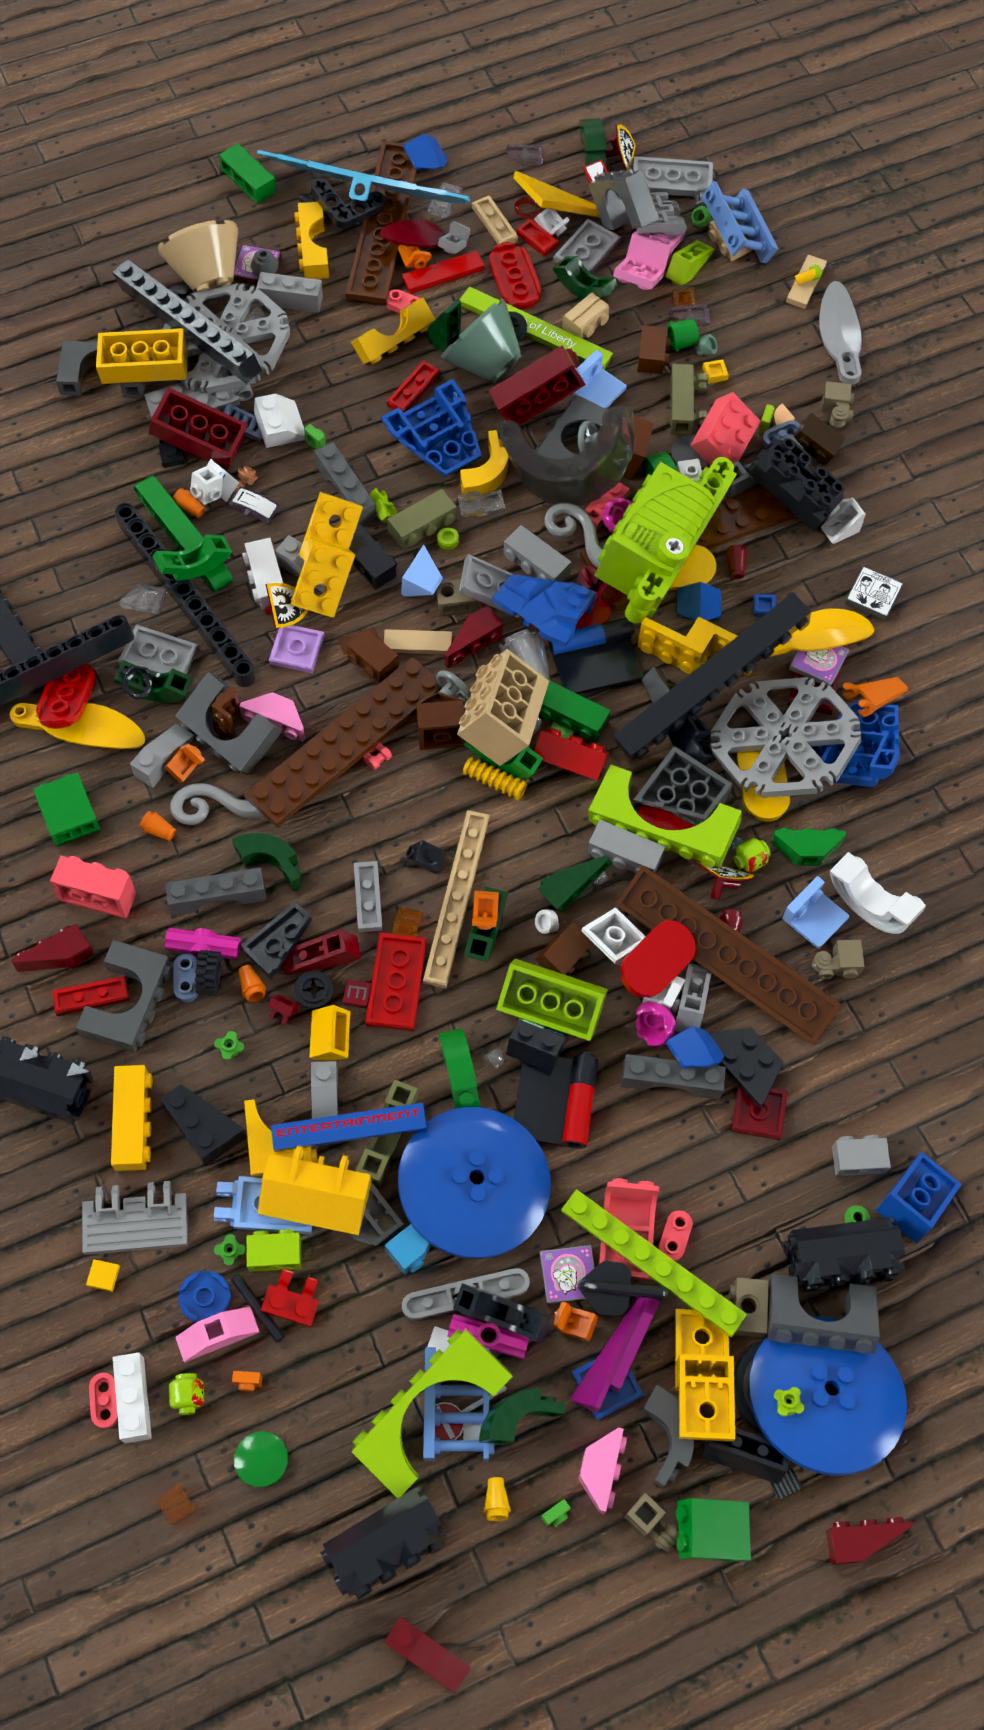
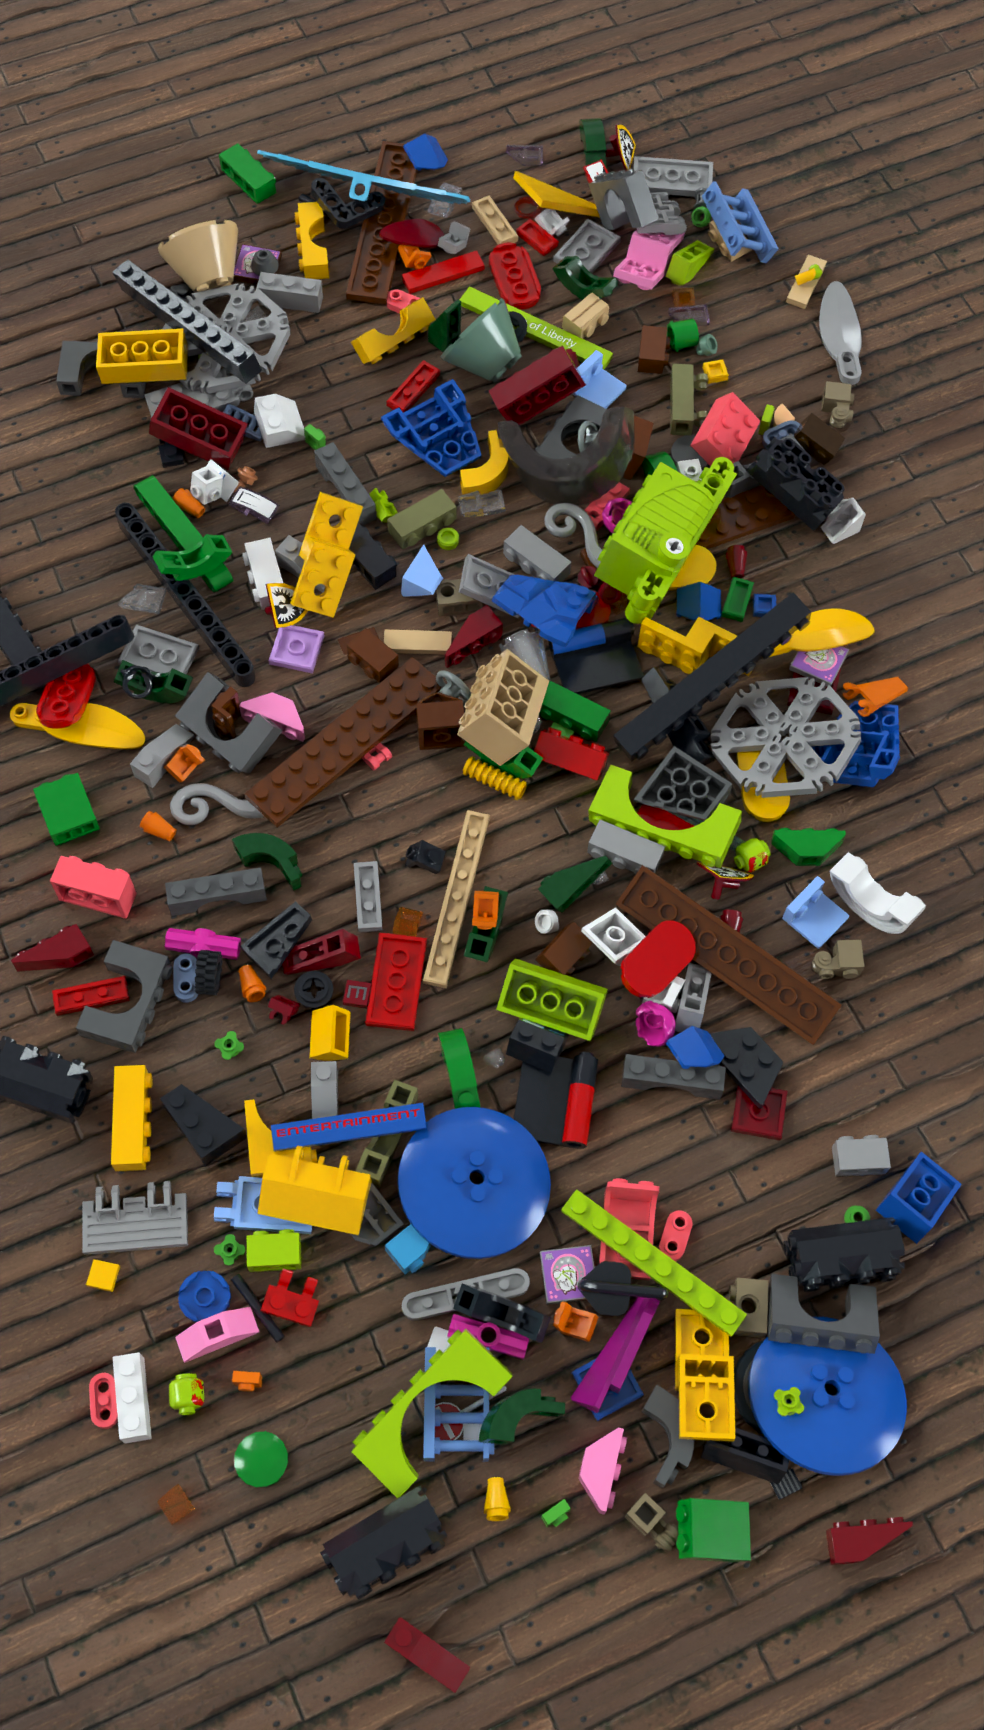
(737, 599): none -> green tile
(874, 593): tile -> none

